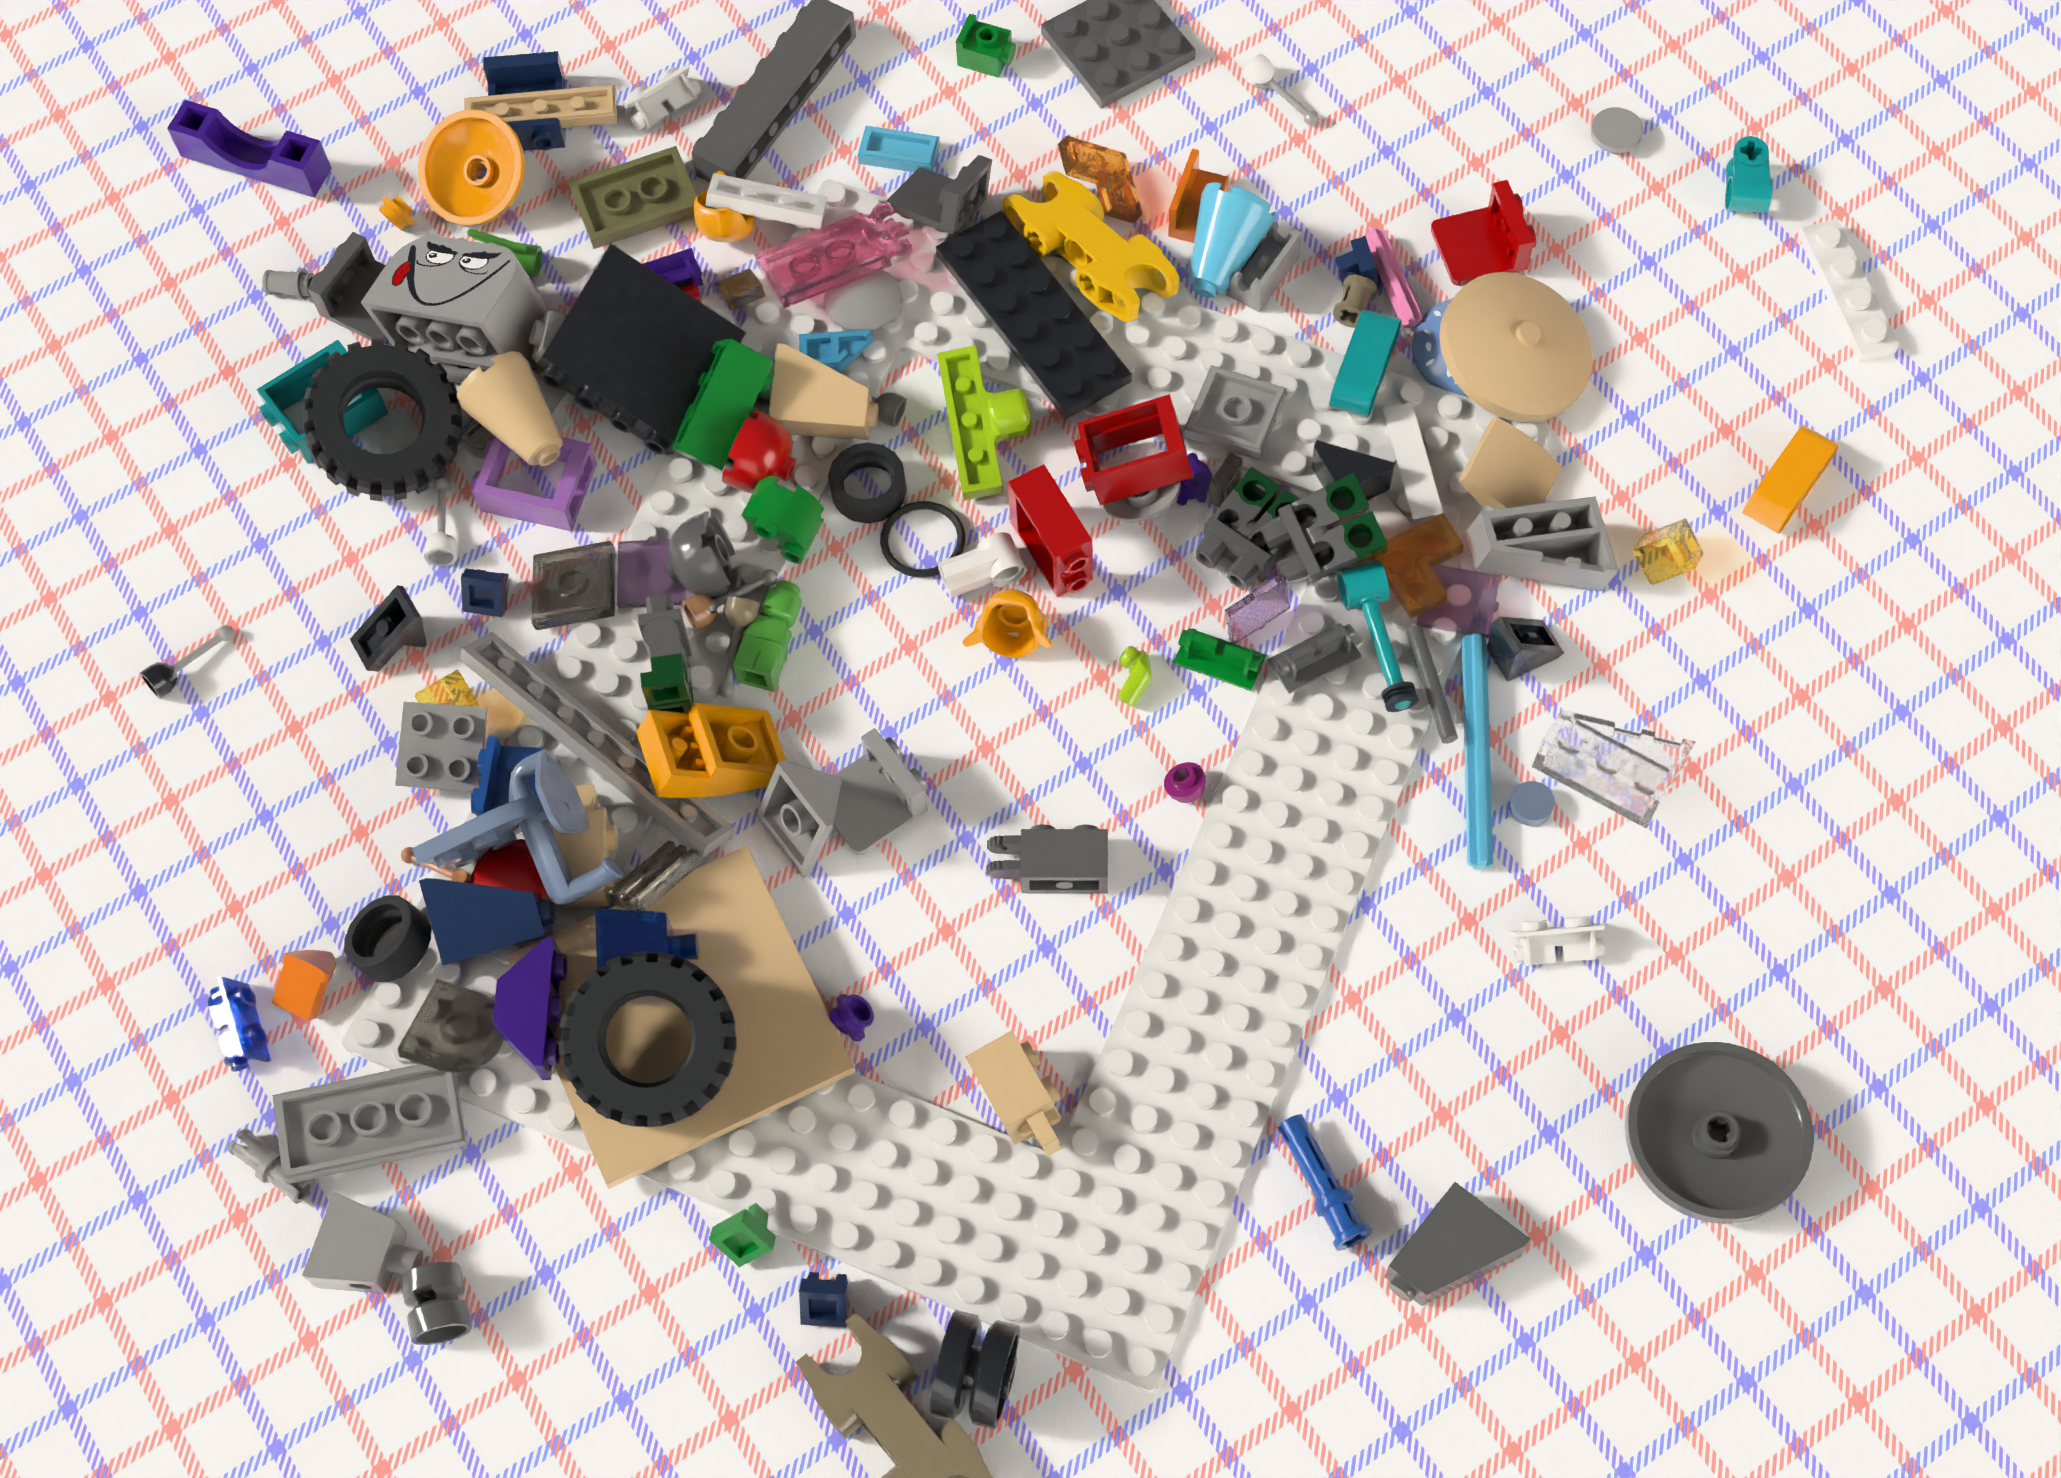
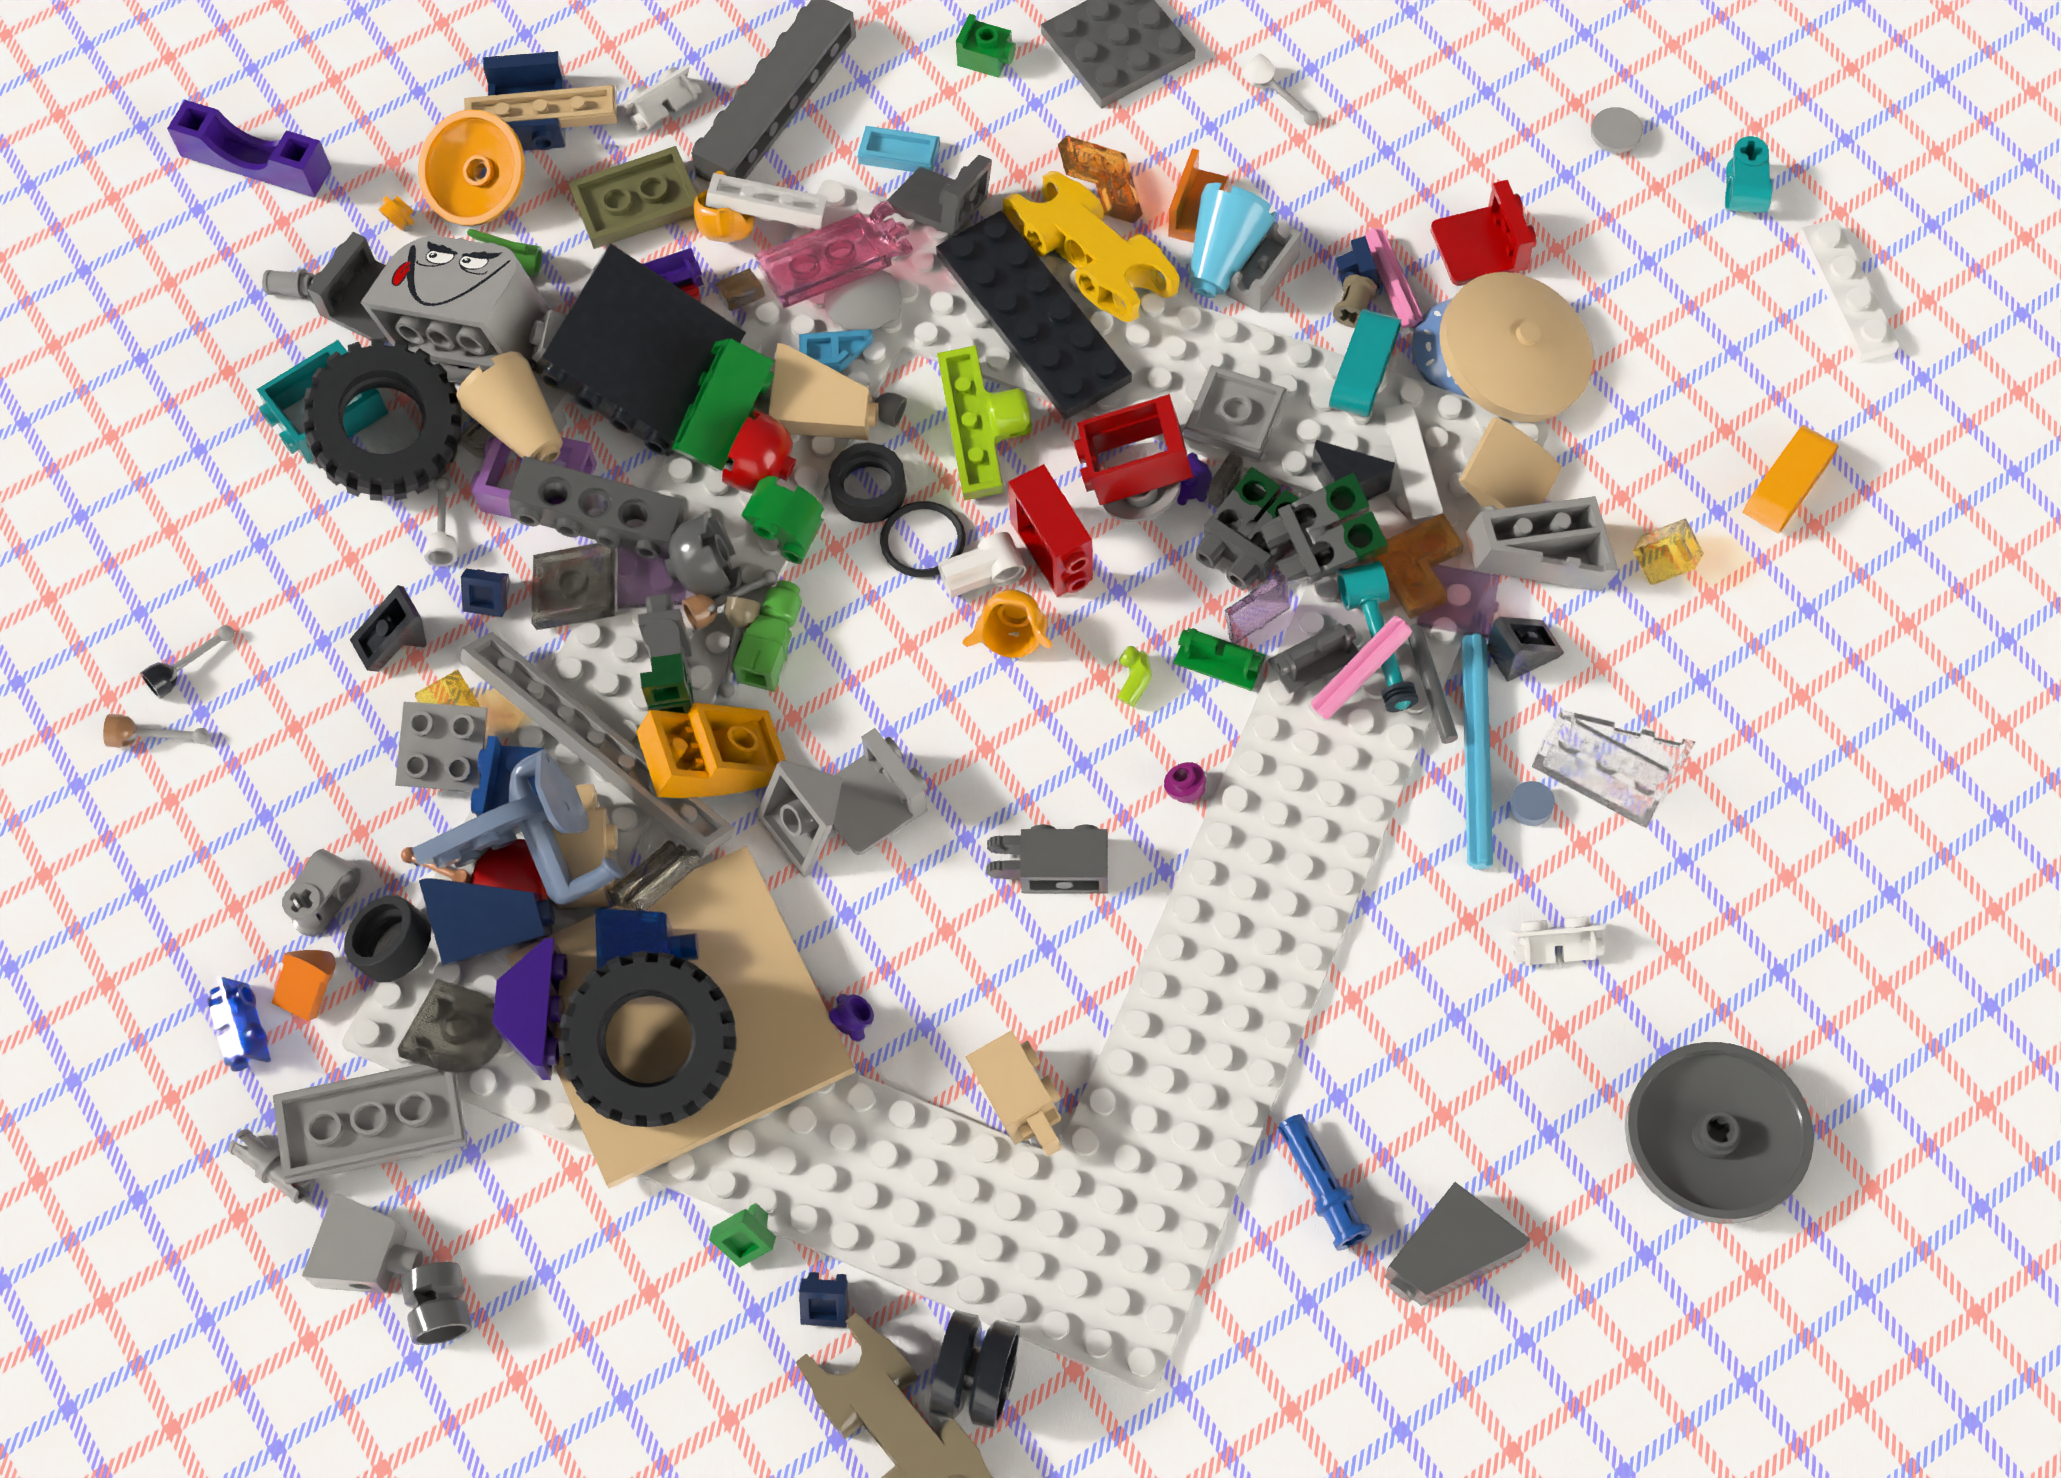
(122, 731): none -> hinge
(322, 890): none -> light grey piece
(542, 481): none -> dark grey brick
(1361, 667): none -> bright pink axle

